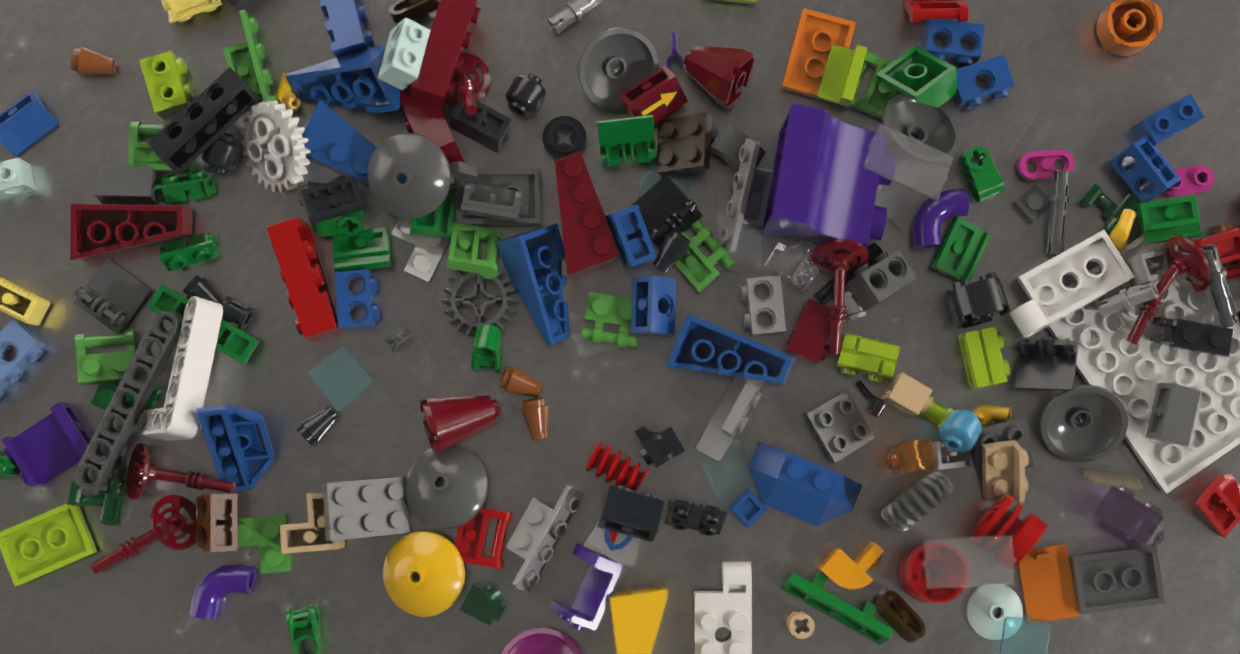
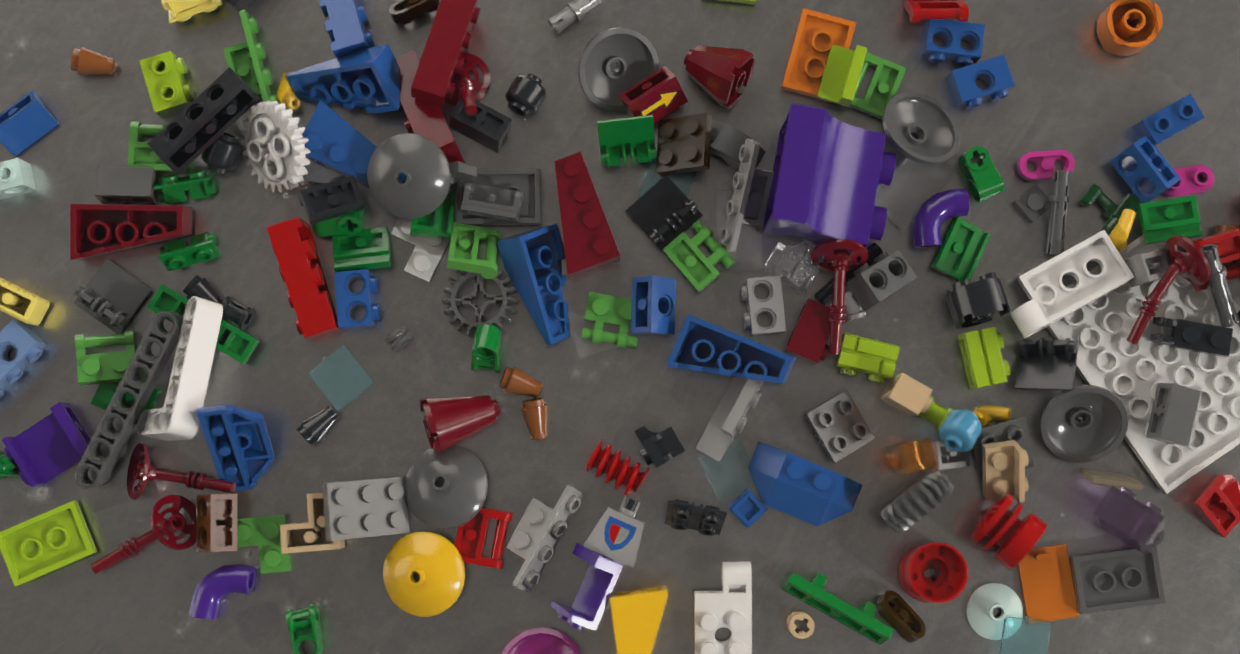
(109, 500): dark green piece -> none
(404, 54): light aqua brick -> none
(484, 603): clear green brick -> none
(564, 124): black gear -> none
(631, 236): blue brick -> none
(631, 513): black brick -> none
(671, 250): black cone -> none
(674, 52): dark purple hand -> none
(851, 573): light orange brick -> none
(876, 406): black hand -> none
(908, 162): clear piece -> none
(921, 77): green slope -> none
(969, 561): clear piece -> none
(1127, 299): light grey pin -> none

